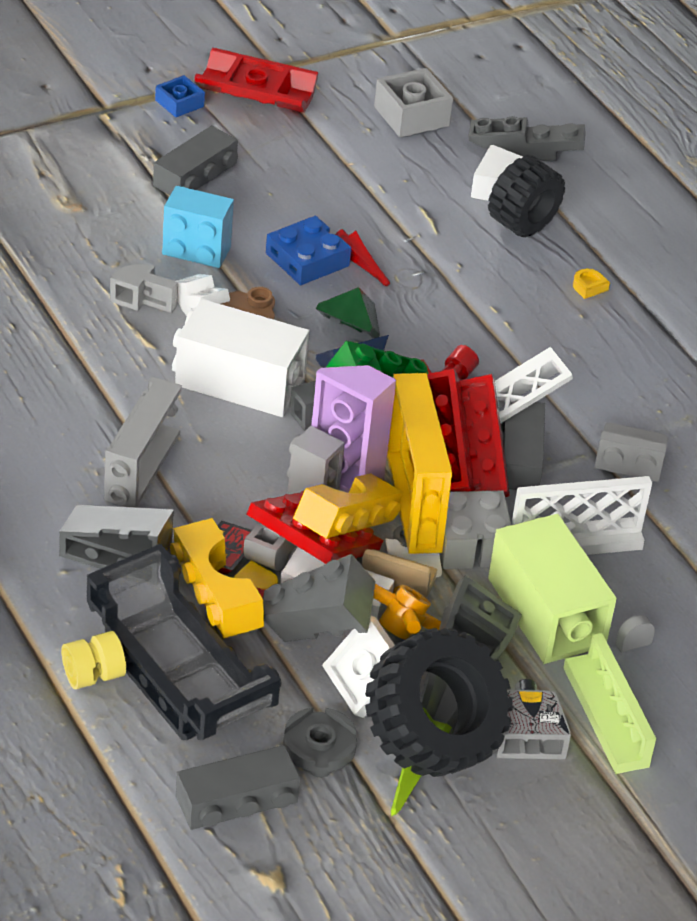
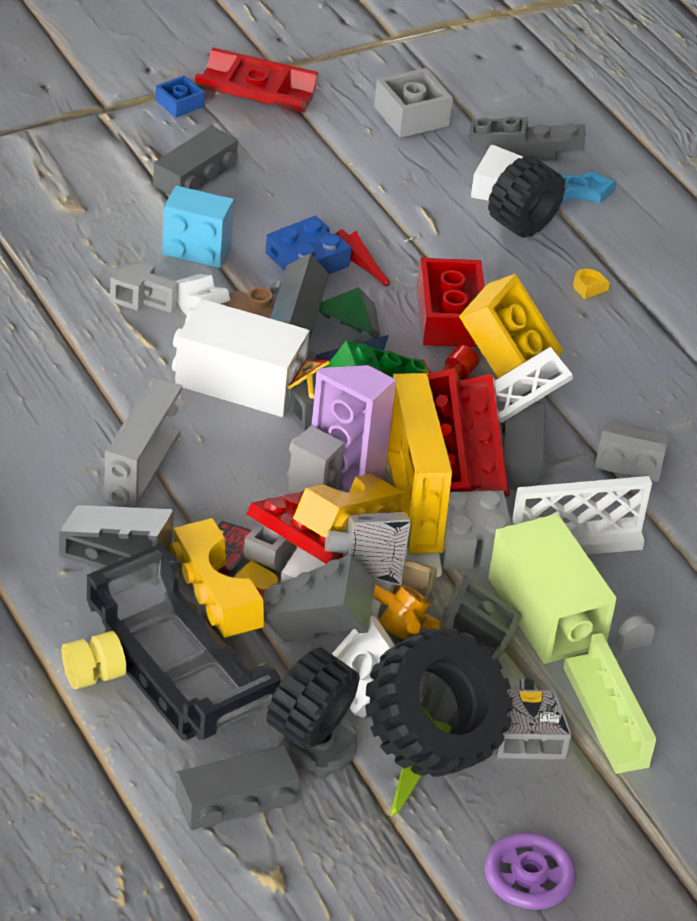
(300, 293): none -> dark grey brick
(307, 370): none -> yellow piece
(313, 698): none -> black tyre
(376, 543): none -> light grey torso
(443, 293): none -> red brick
(508, 325): none -> yellow brick
(527, 862): none -> medium lavender plate
(587, 186): none -> dark azure tile

